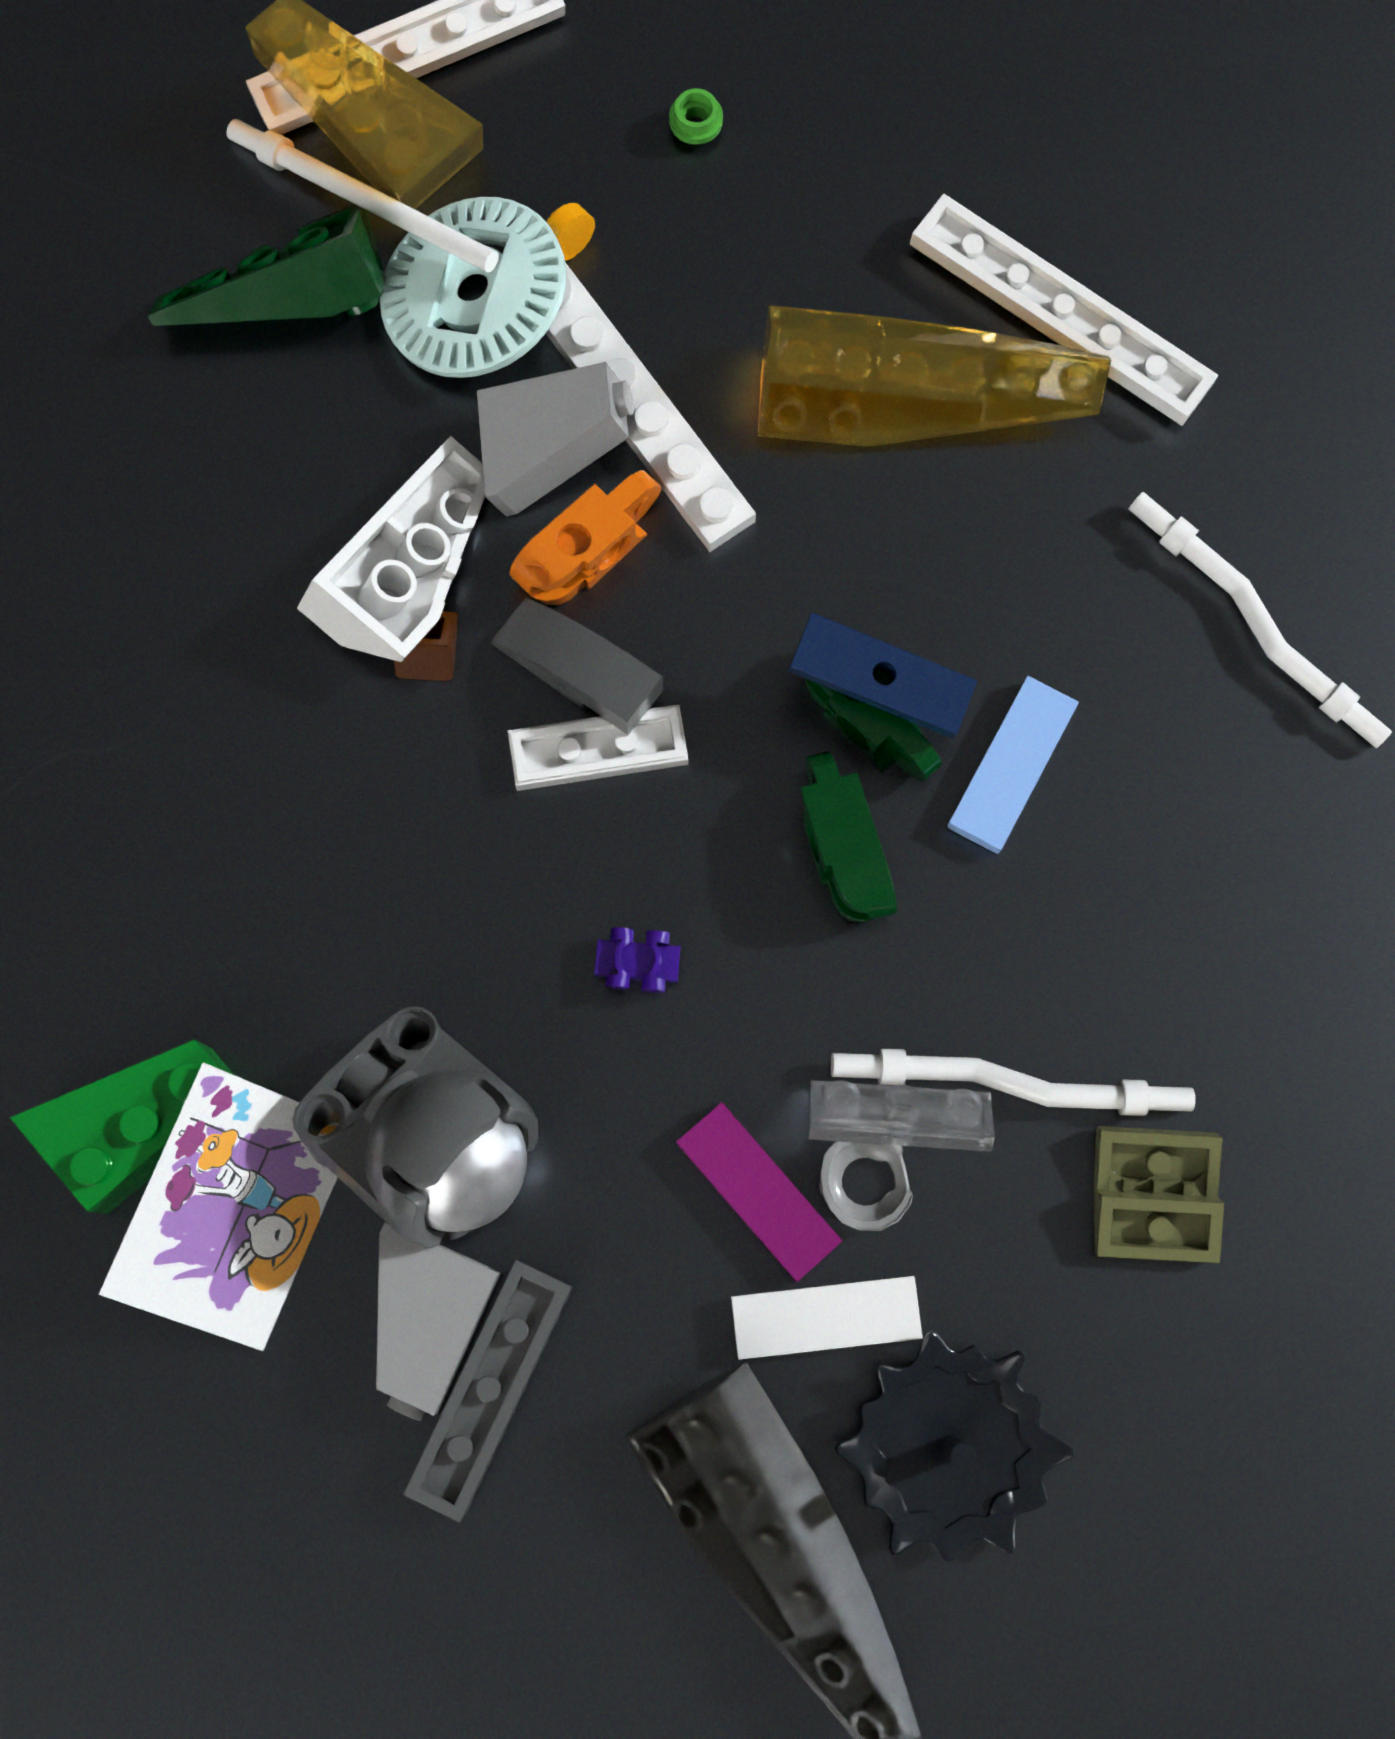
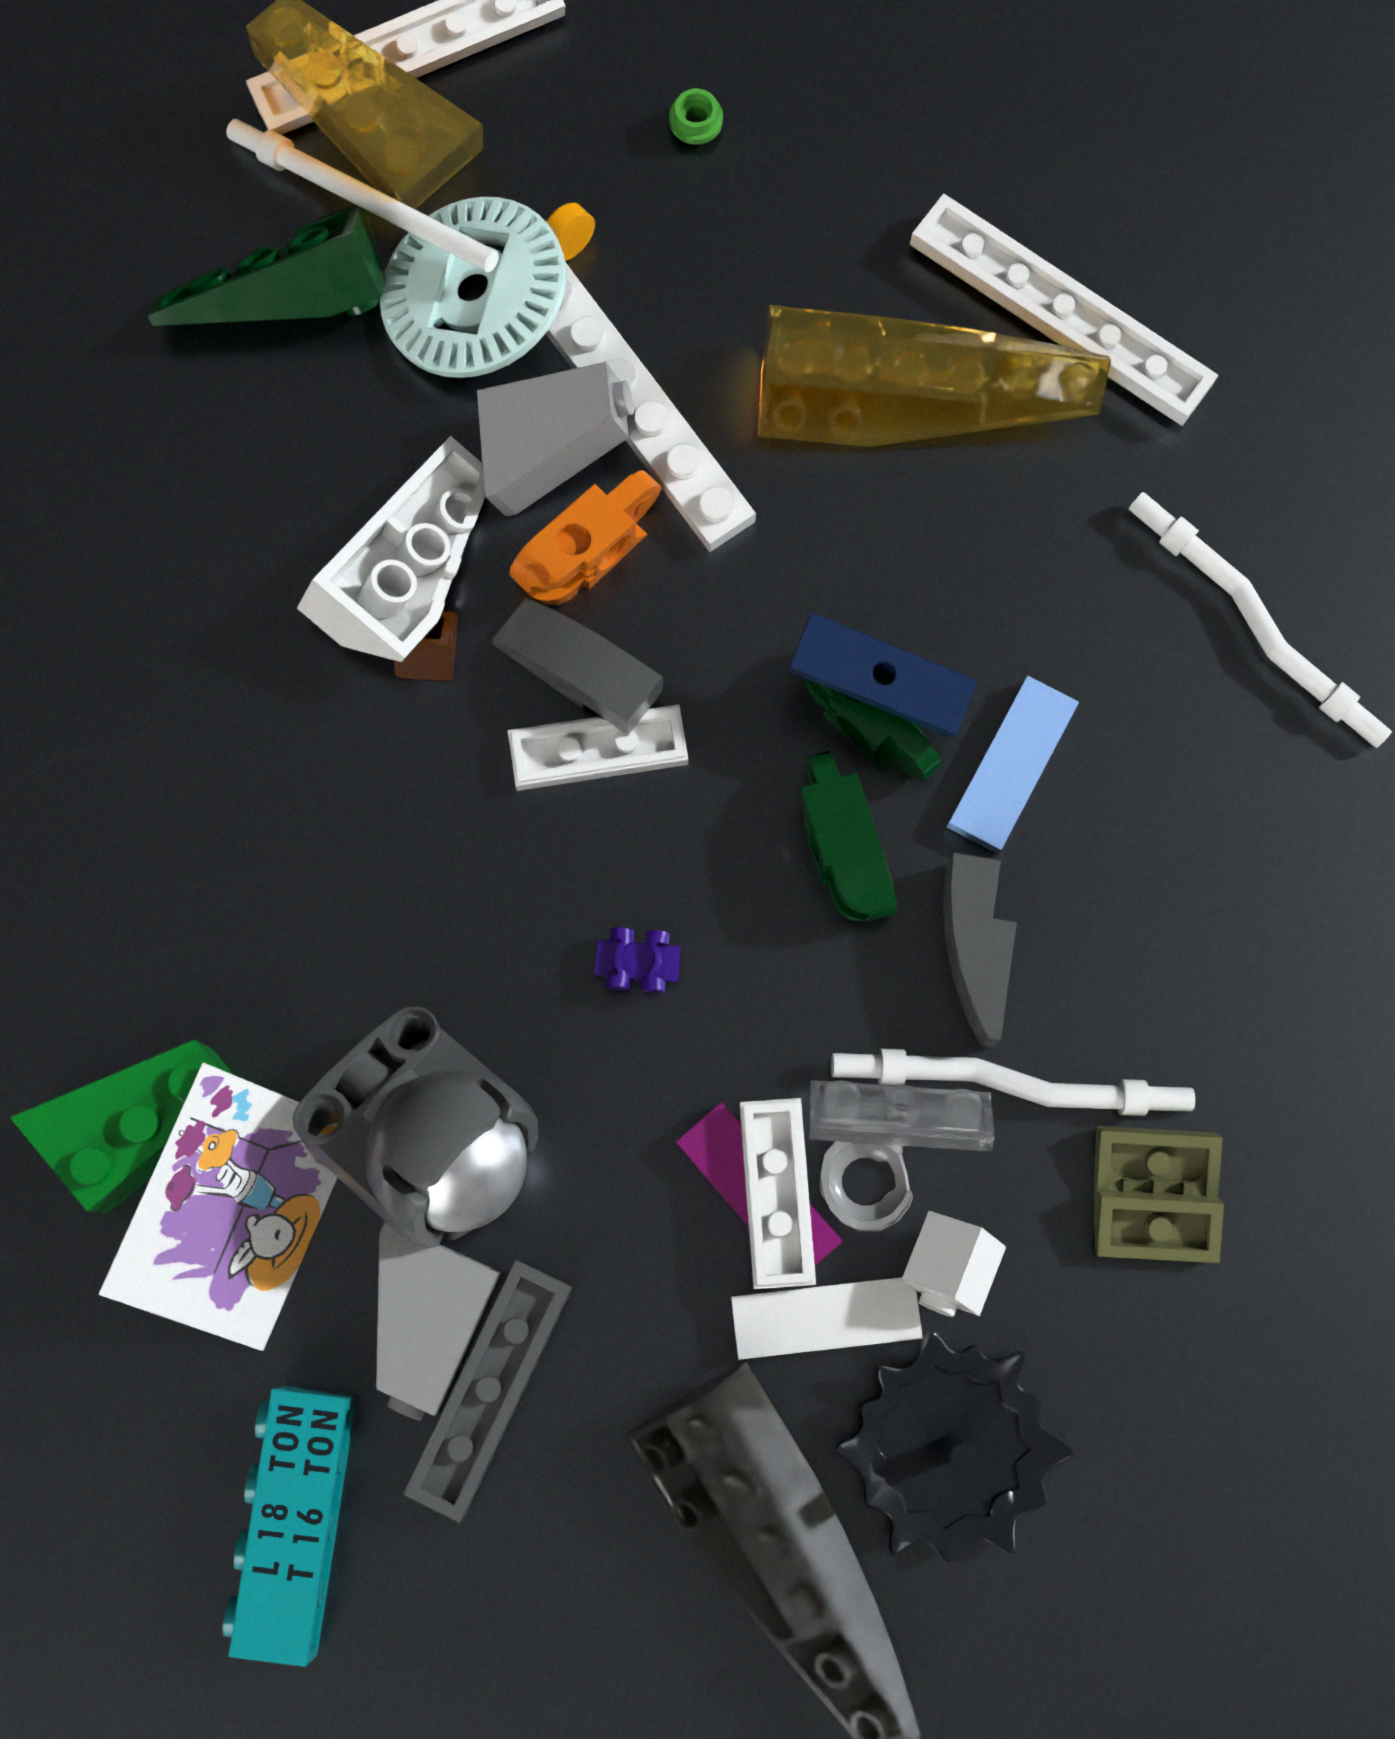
(291, 1526): none -> teal brick
(777, 1193): none -> white tile
(953, 1265): none -> white brick
(977, 943): none -> dark grey slope

